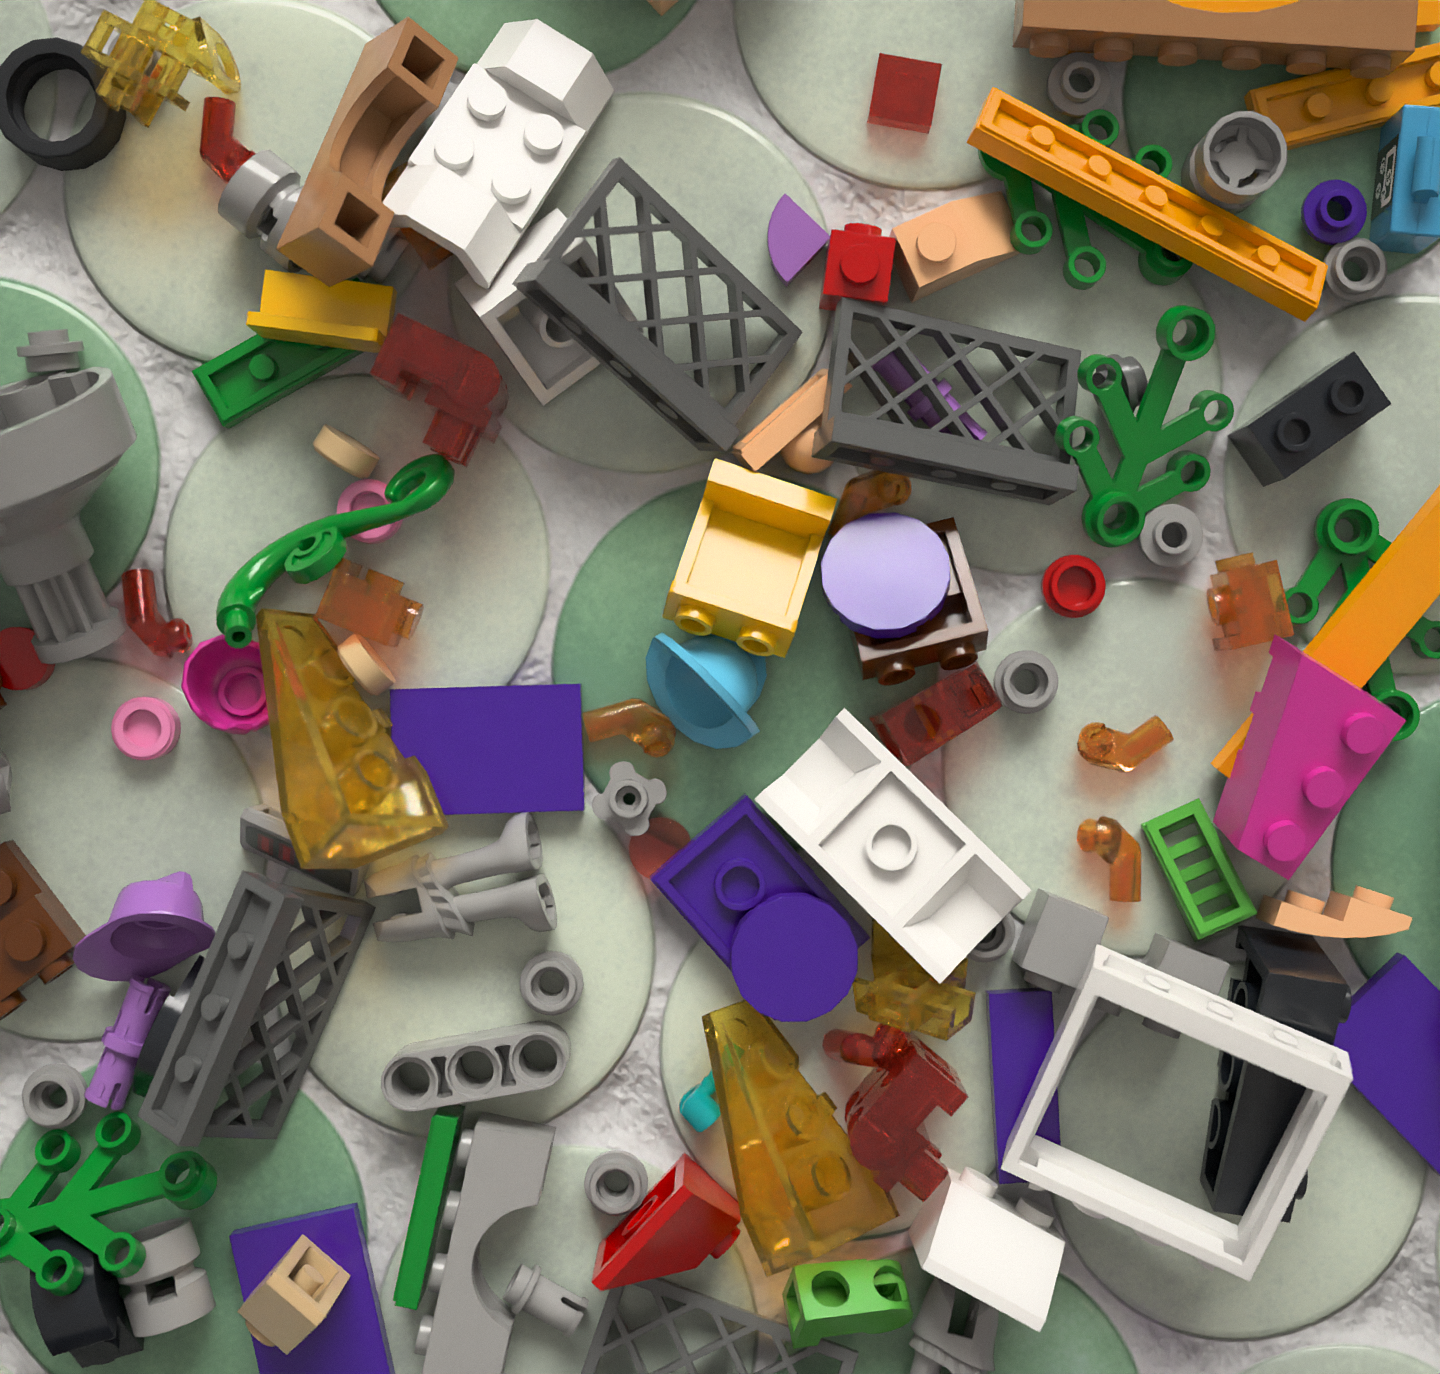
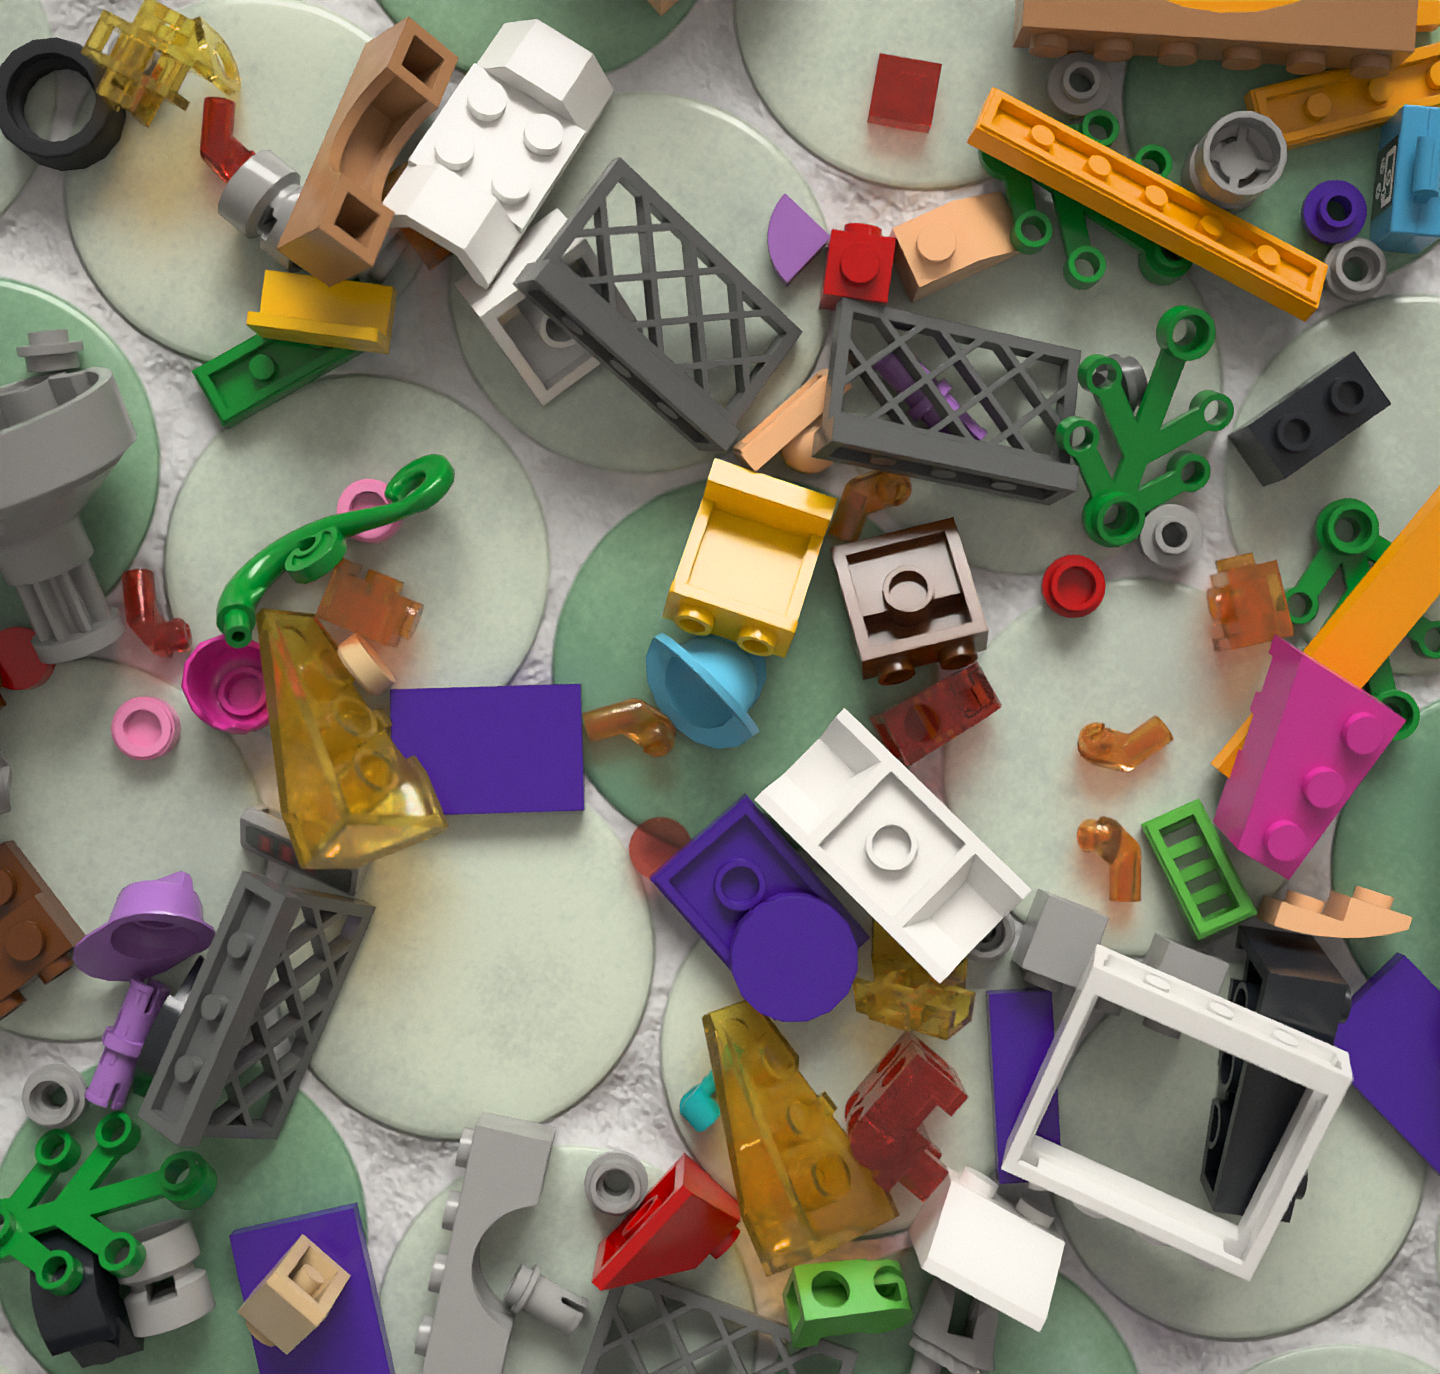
(345, 452): tan tile -> none
(428, 1206): green tile -> none
(447, 911): light grey piece -> none
(454, 1086): light grey beam -> none
(461, 383): clear red hips -> none
(546, 1002): light grey plate -> none
(612, 805): light grey plate -> none
(860, 1049): clear red arm -> none
(885, 574): tile -> none
(1045, 678): light grey plate -> none

